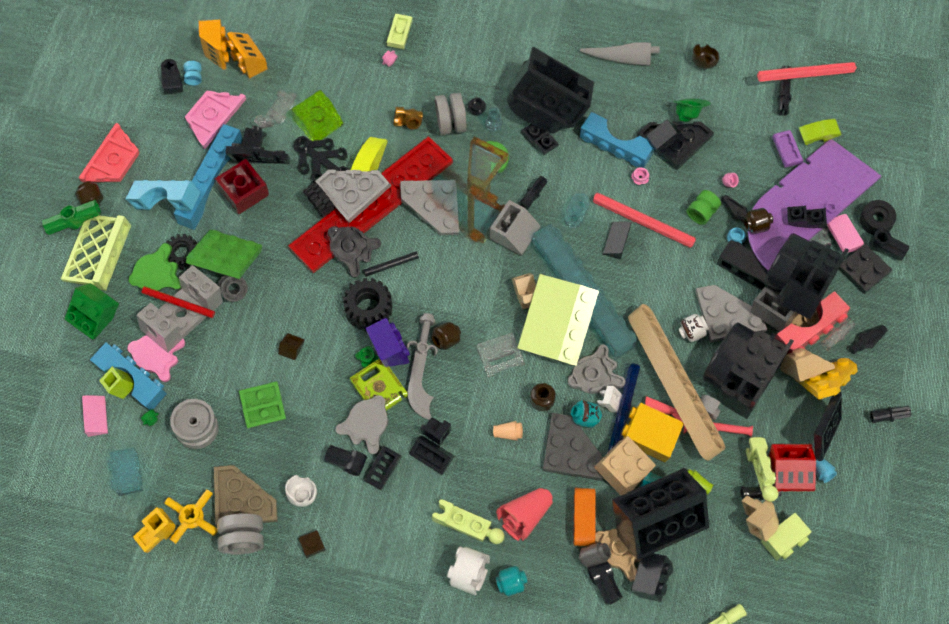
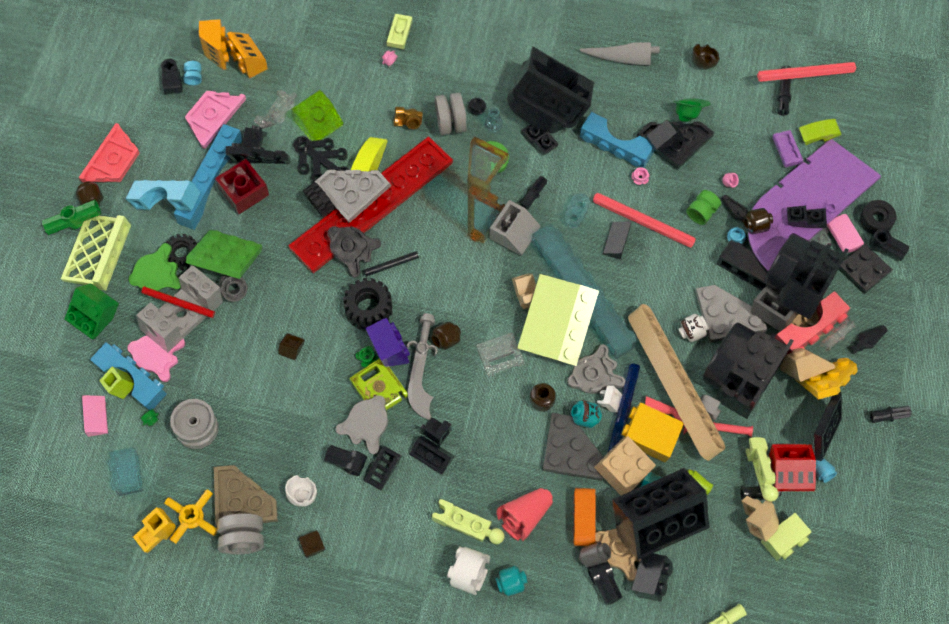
(262, 404): bright green slope -> none
(434, 203): light grey plate -> none
(509, 431): light nougat cone -> none

